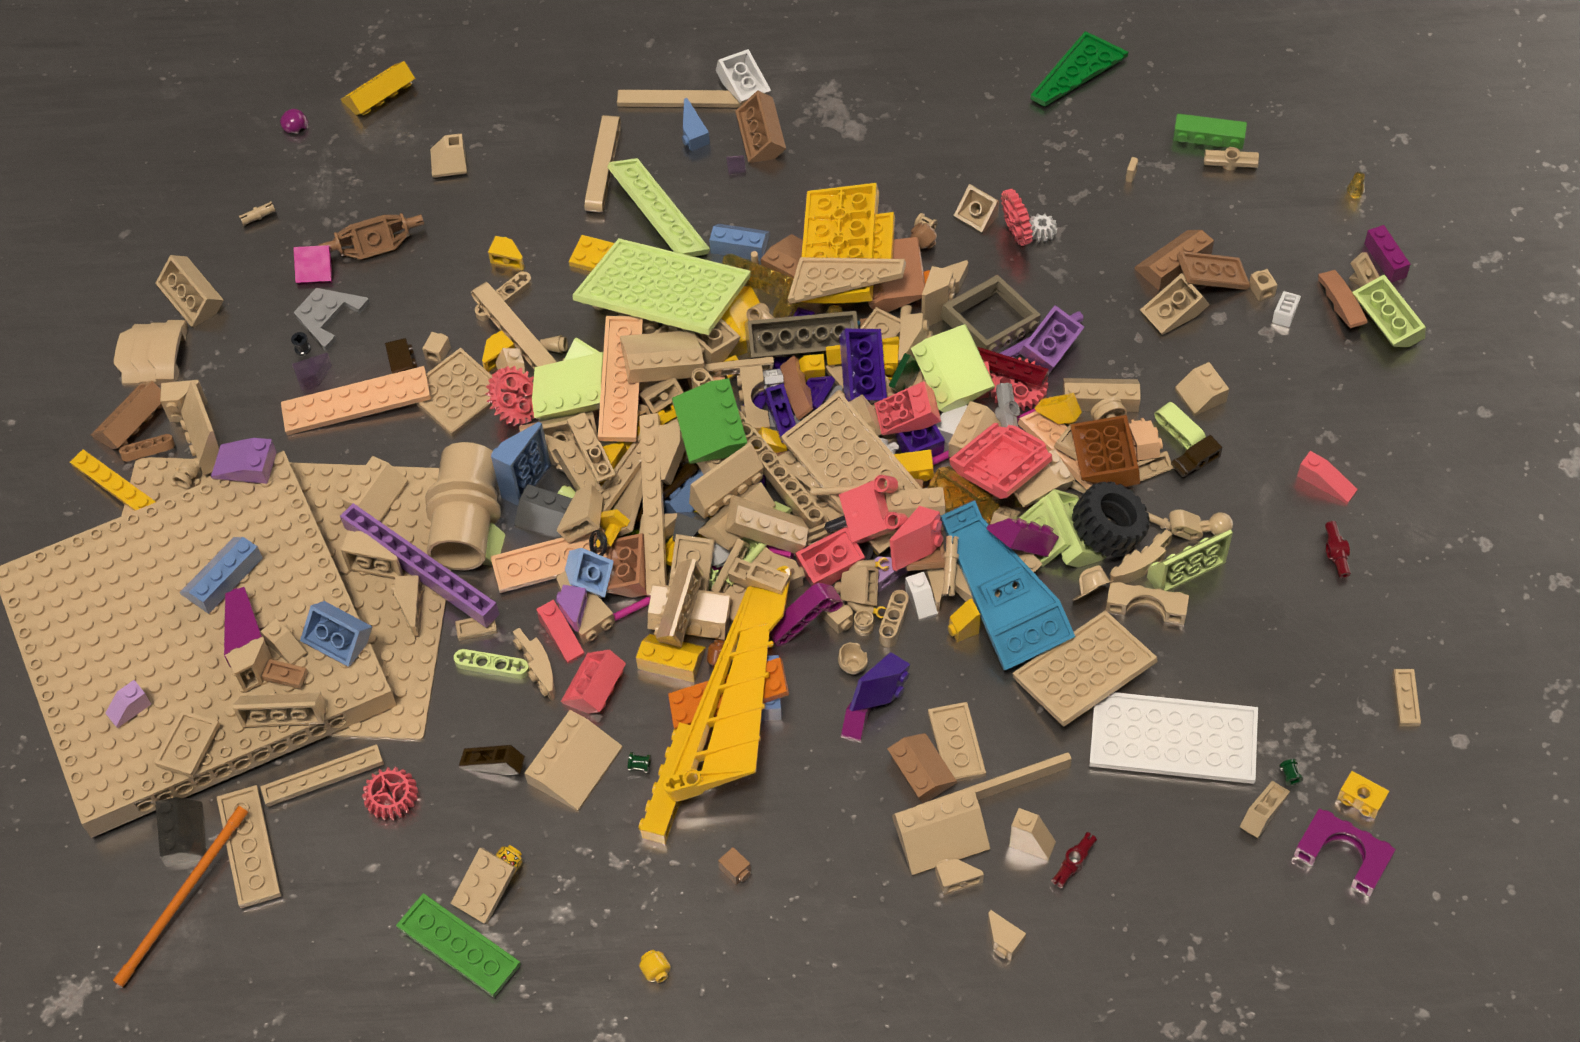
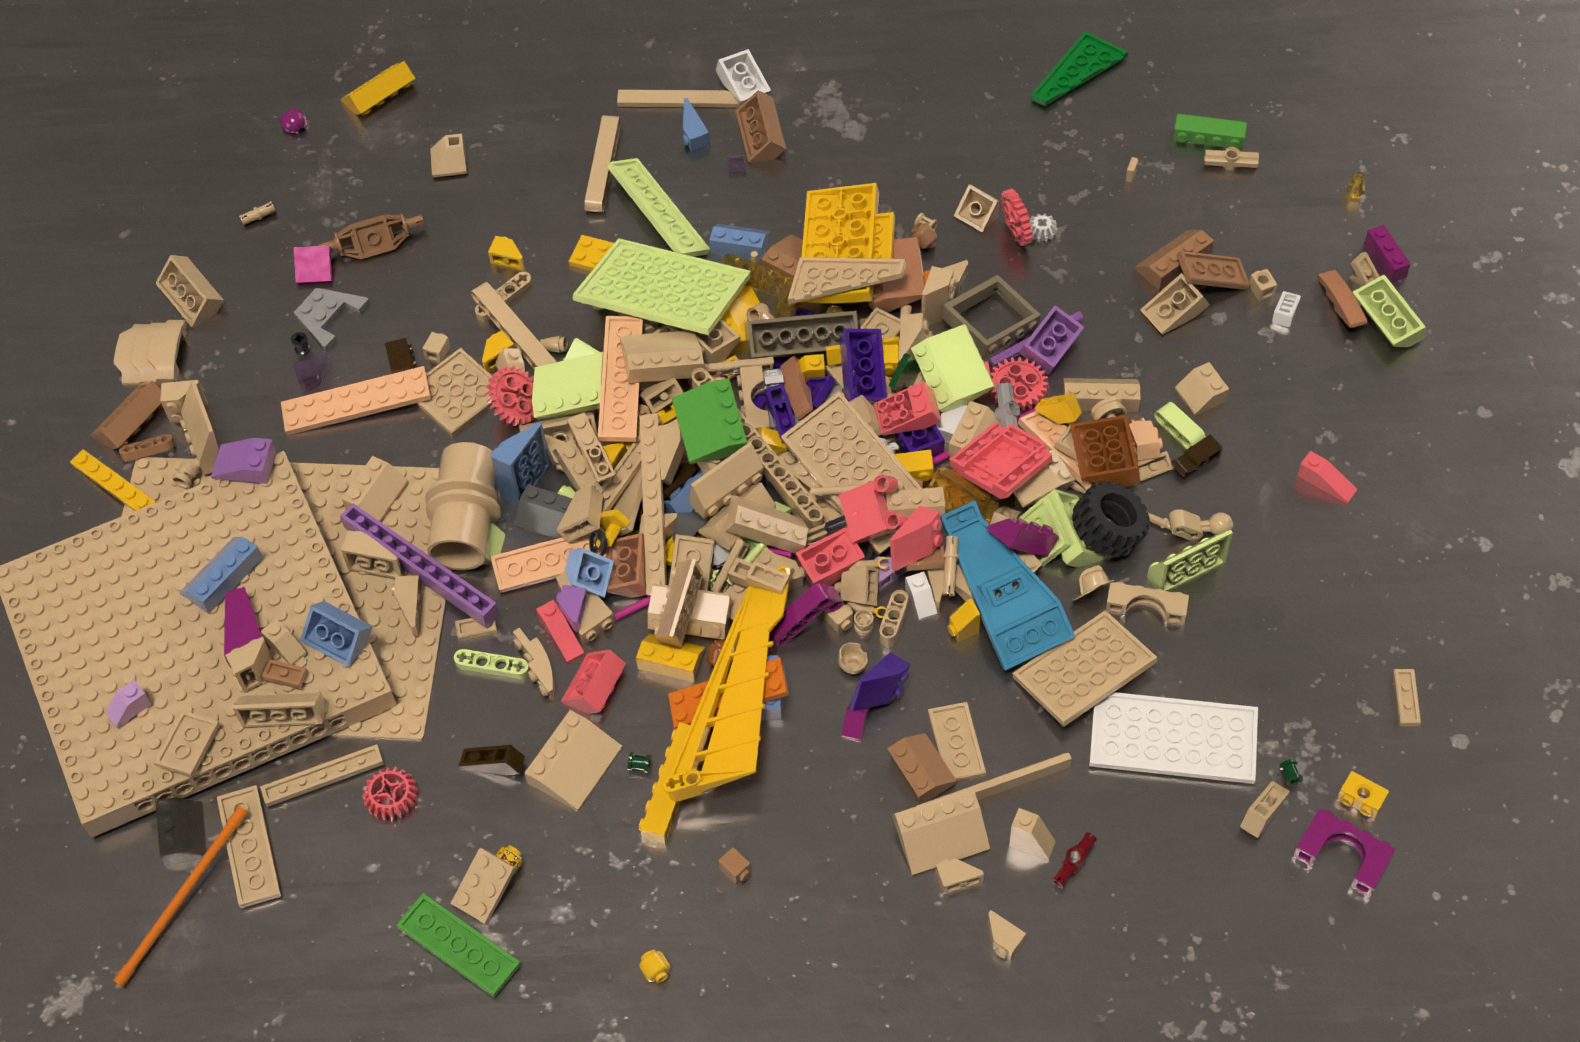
(1014, 367): dark red plate -> none
(1137, 564): tan slope -> none
(1337, 549): dark red pin -> none

